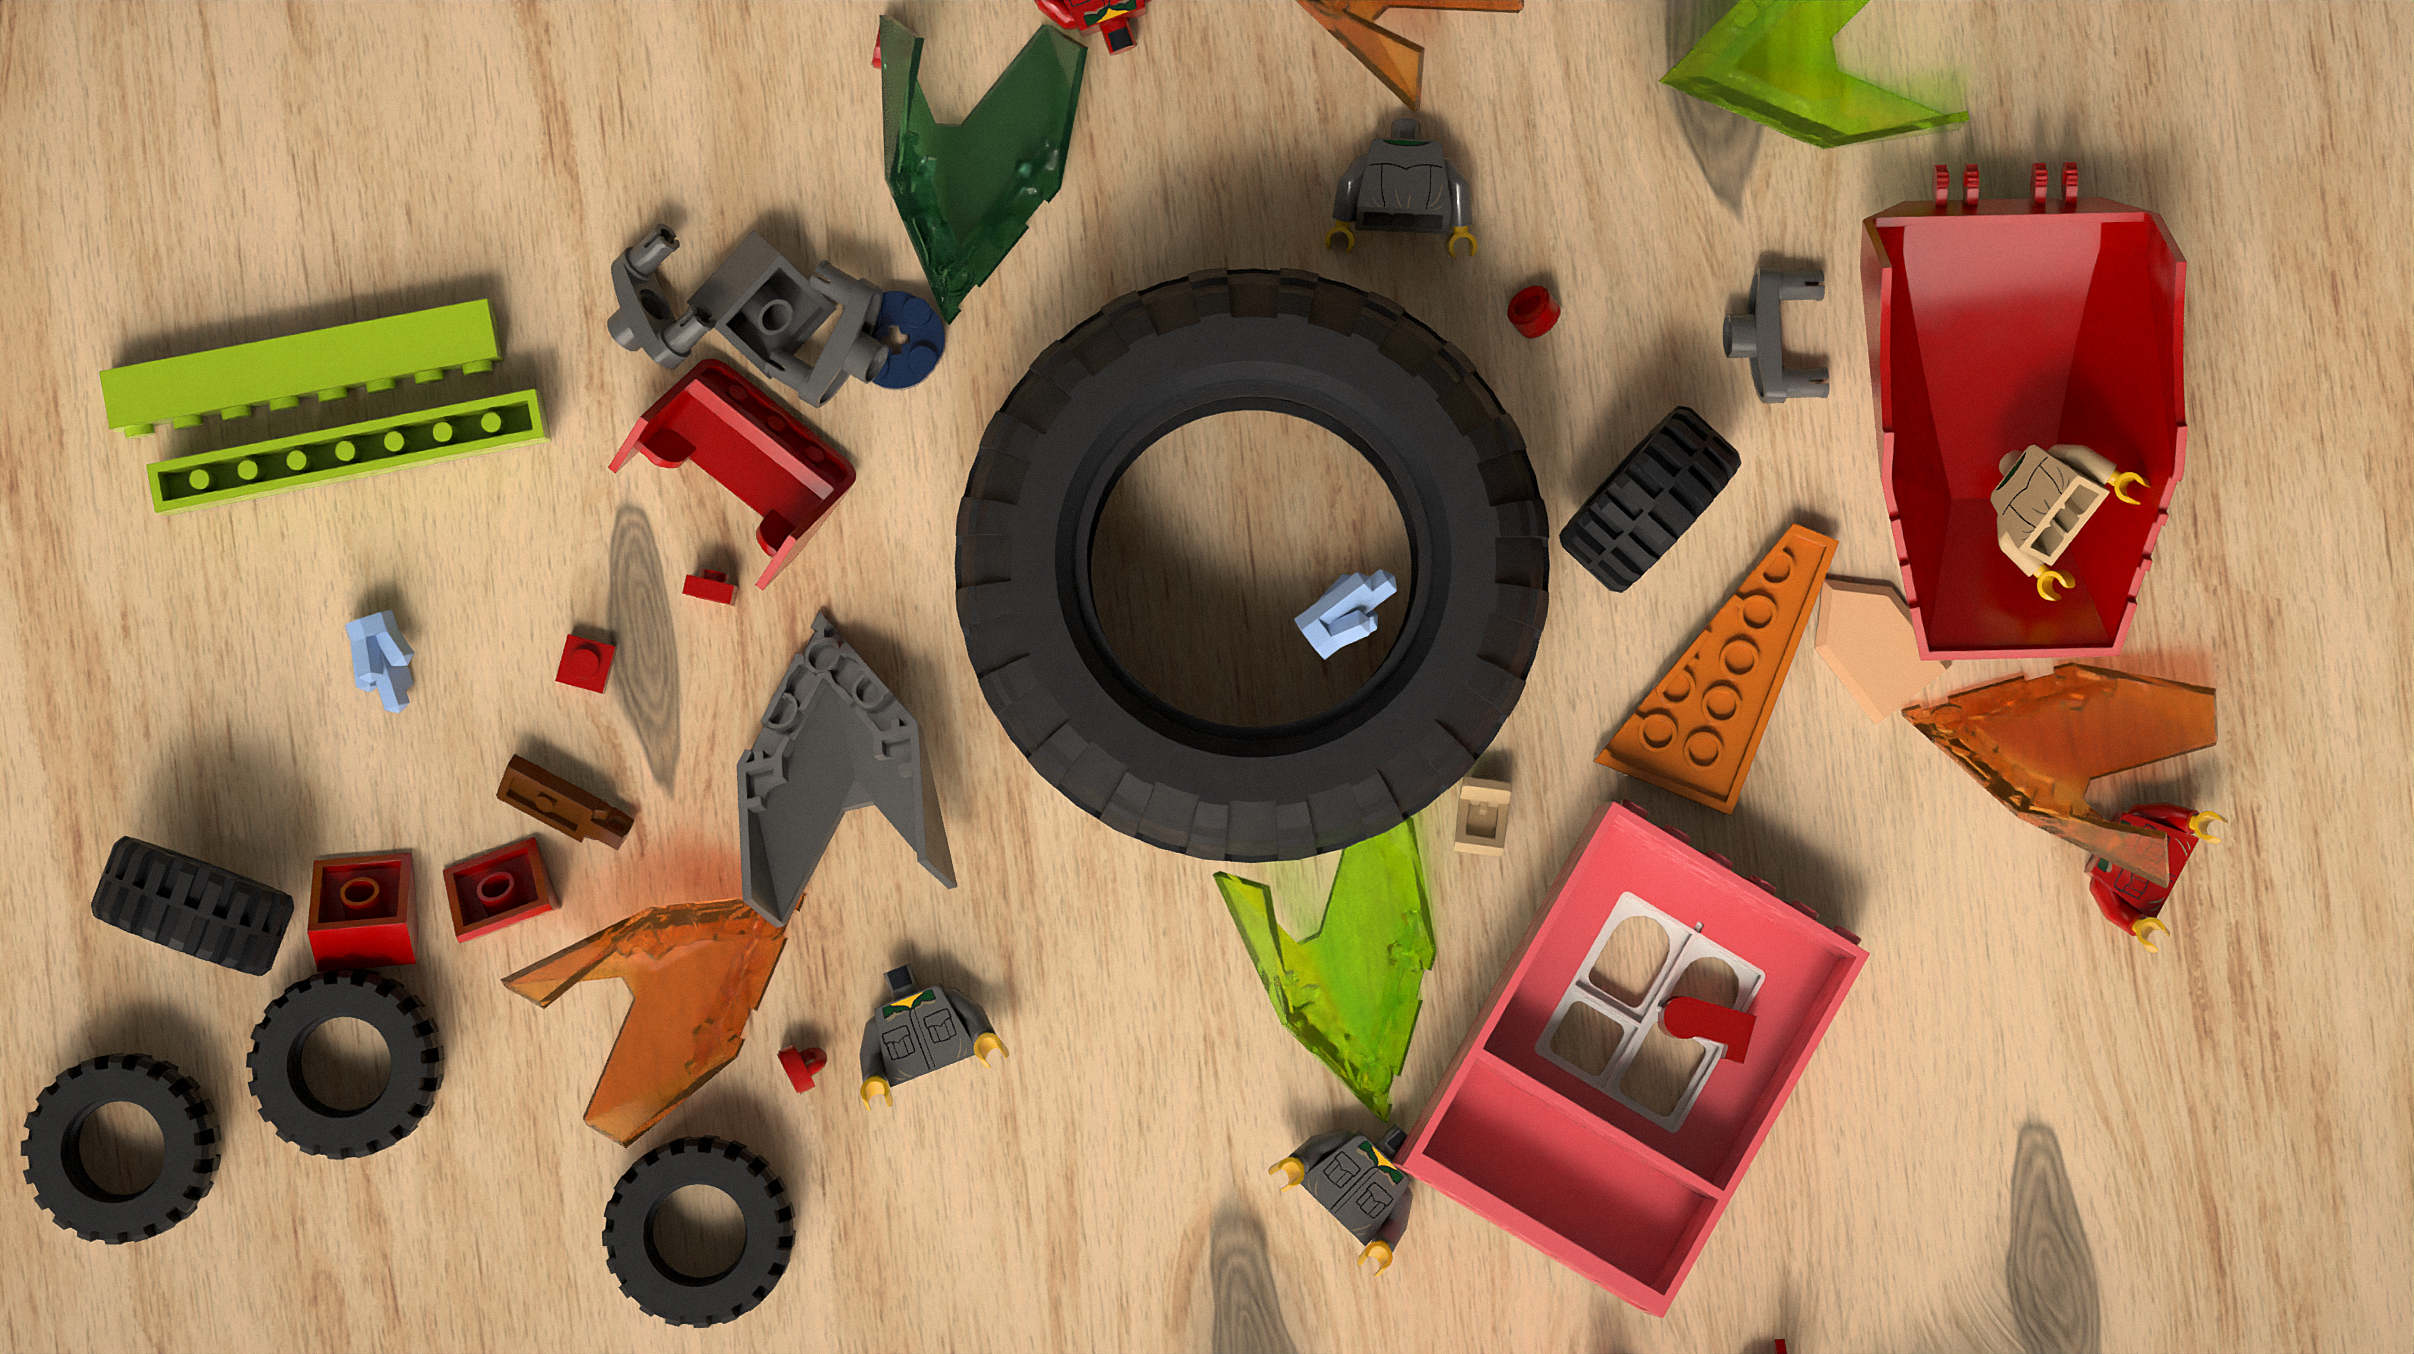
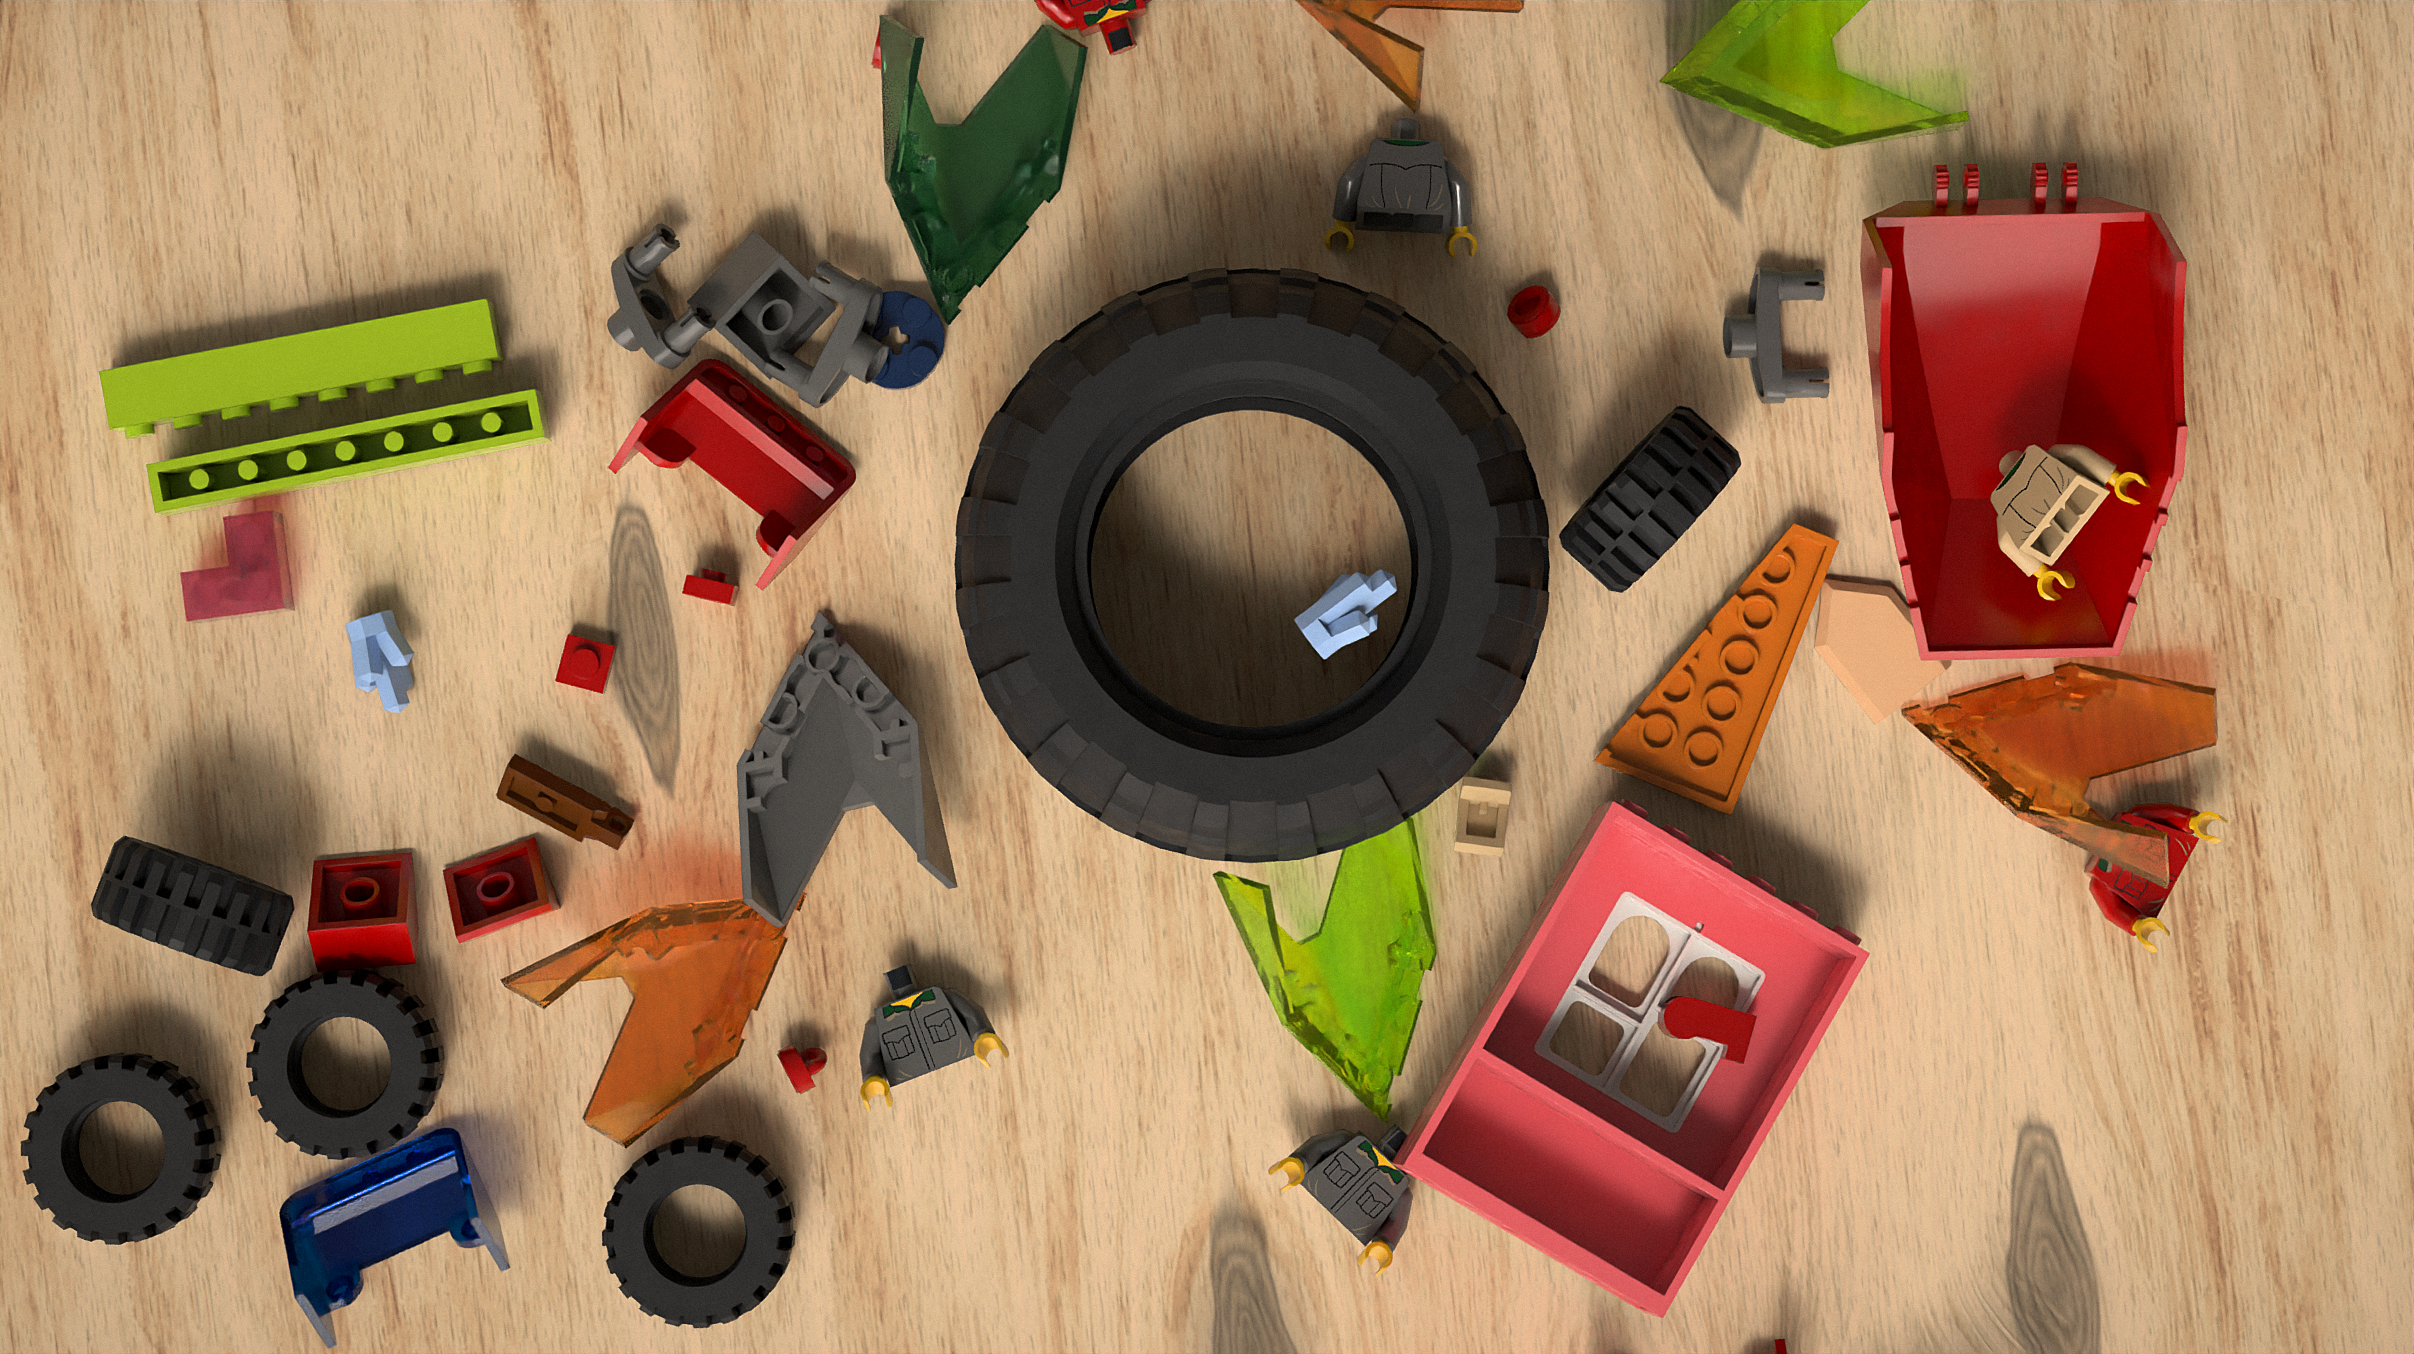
(256, 576): none -> clear pink brick
(379, 1212): none -> clear blue windscreen

